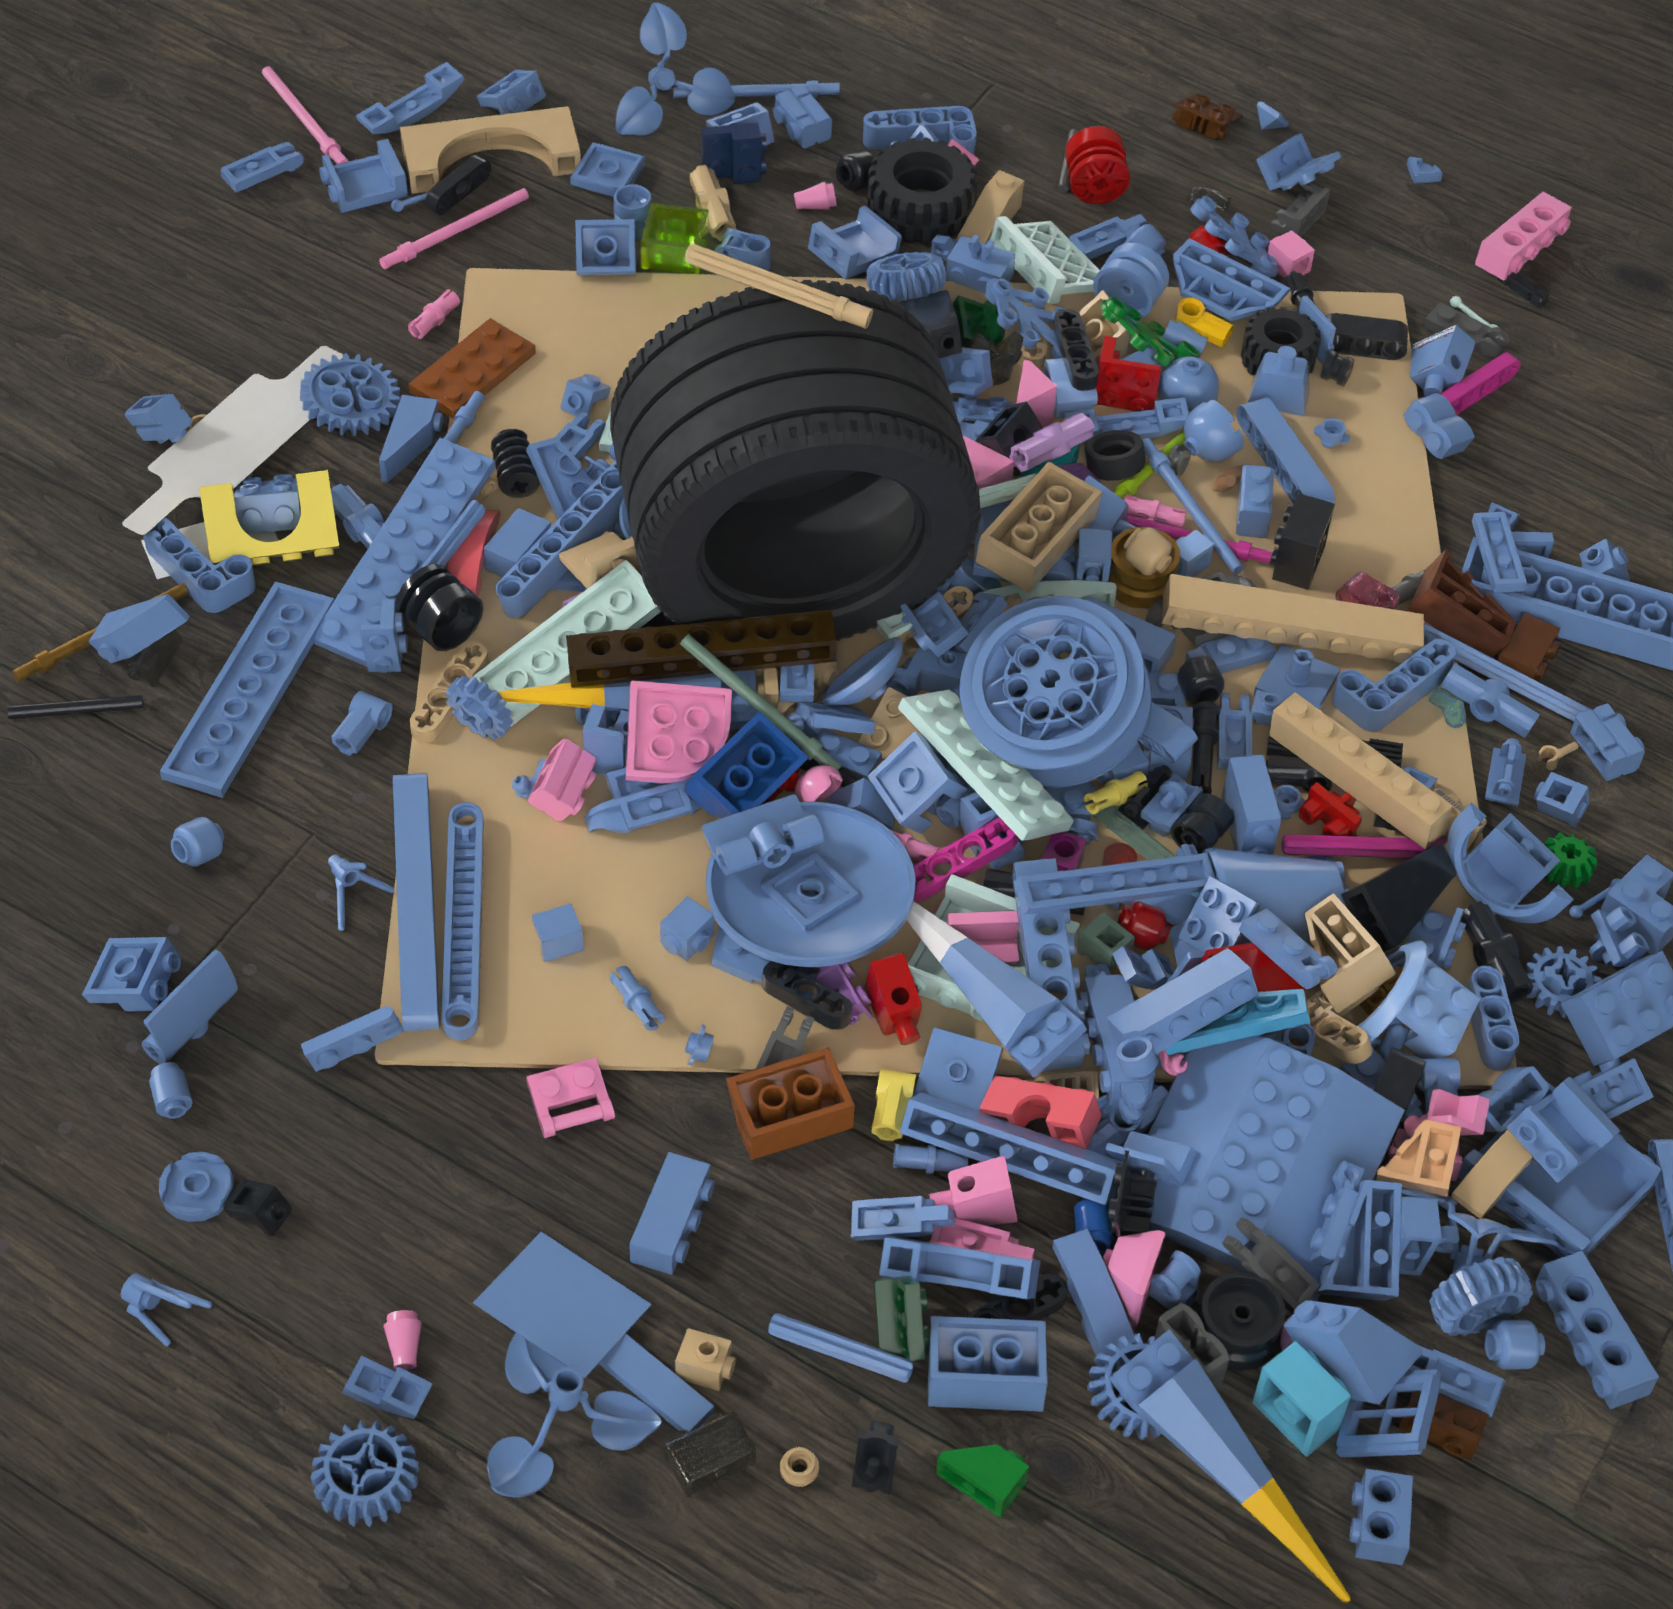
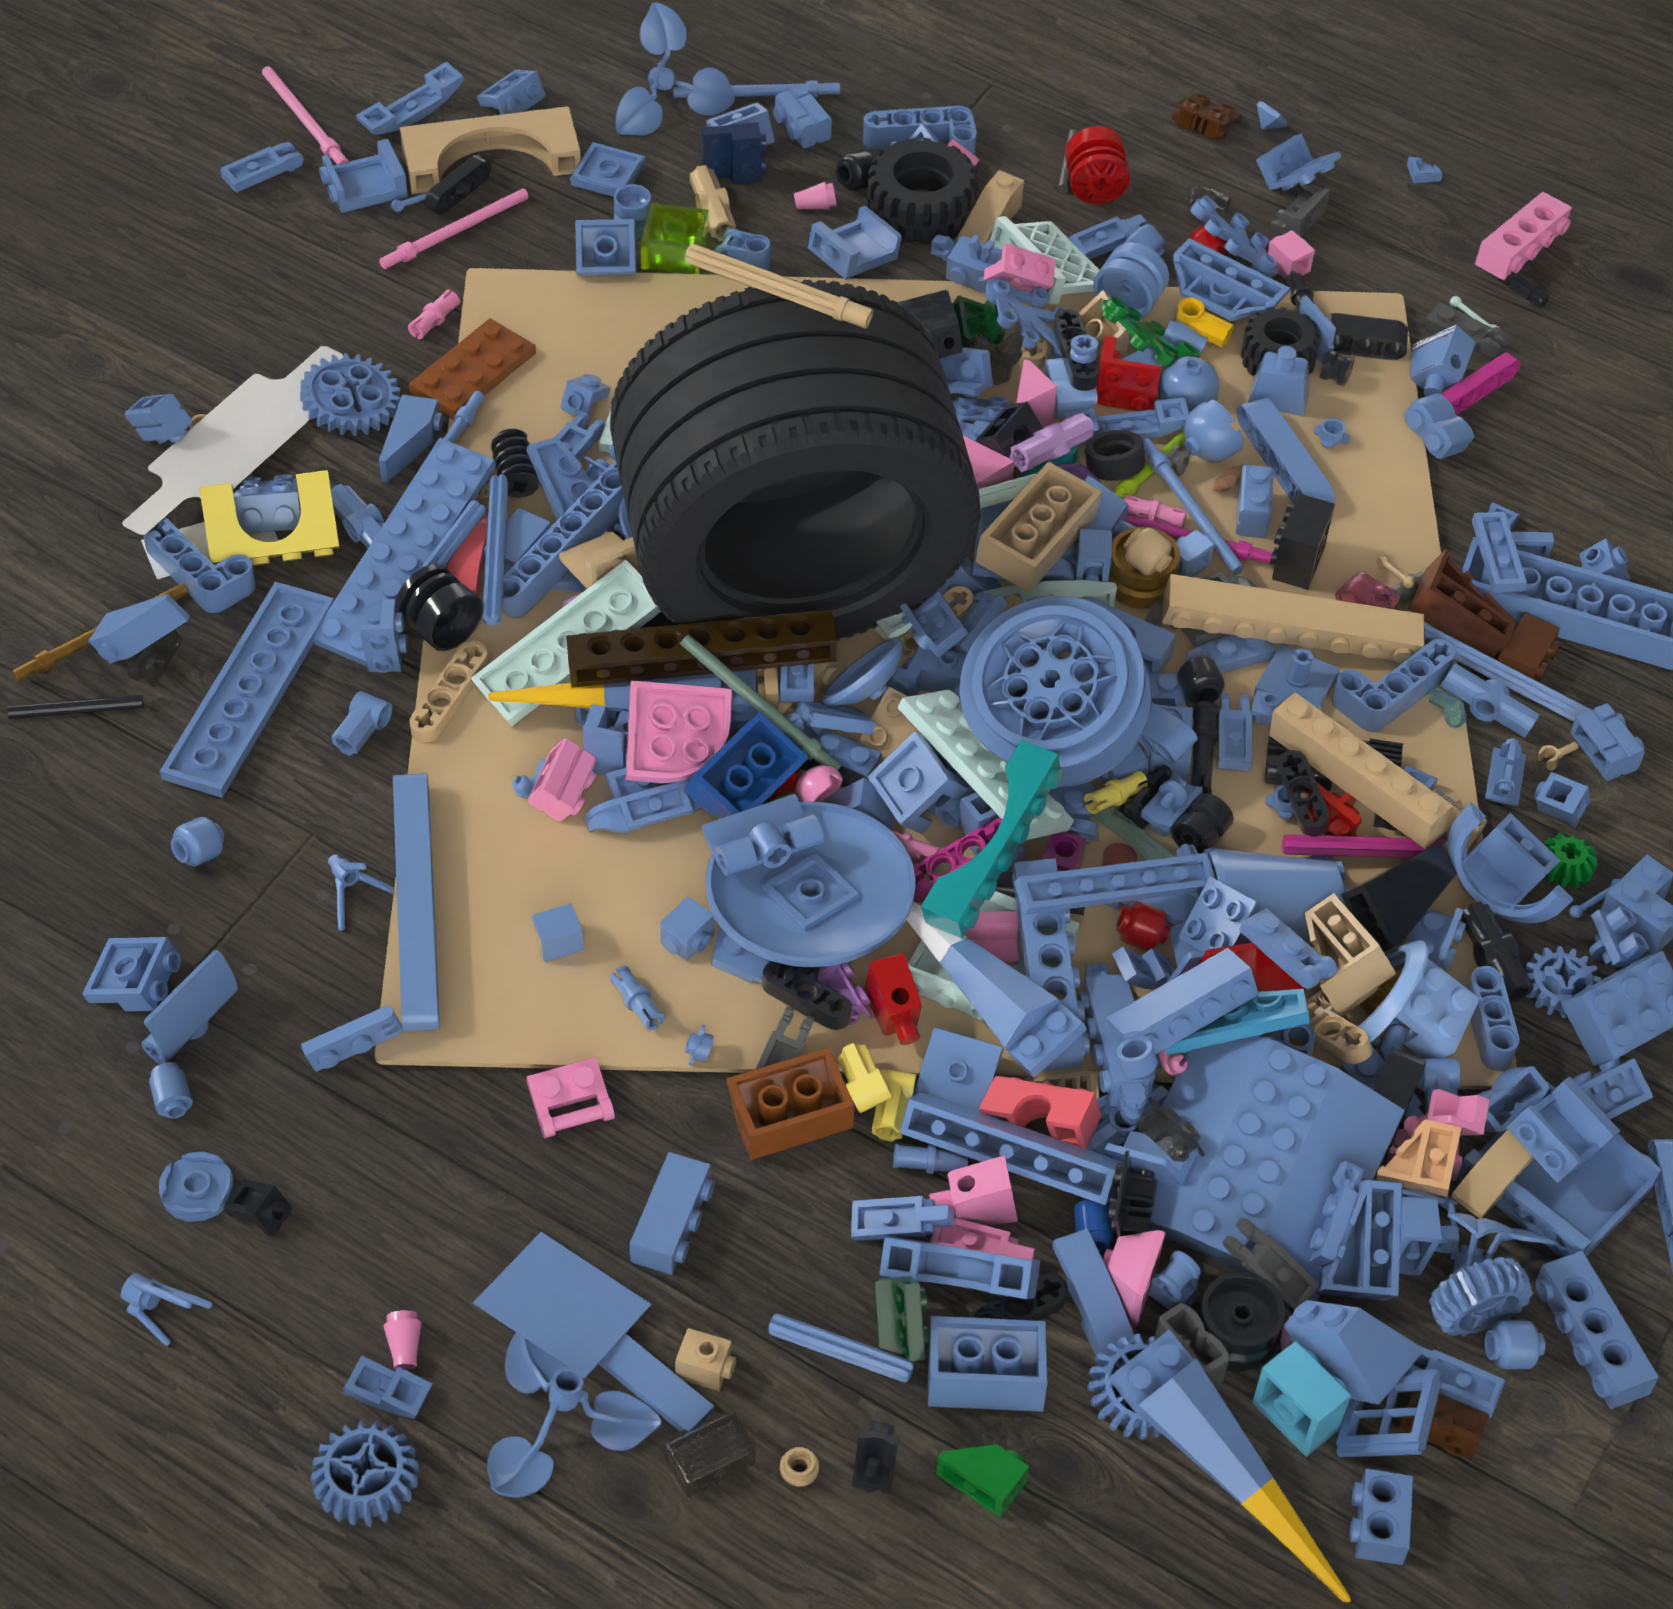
(463, 921): medium blue gear -> none
(479, 707): medium blue gear -> none
(495, 550): none -> medium blue axle
(864, 1080): none -> light yellow piece
(907, 275): medium blue gear -> none
(958, 896): none -> teal arch
(1023, 269): none -> bright pink bracket
(1084, 349): none -> medium blue bush
(1102, 939): sand green brick -> none
(1166, 1131): none -> clear smoke hinge
(1253, 805): medium blue brick -> none
(1304, 780): none -> black beam
(1408, 581): none -> tan hinge

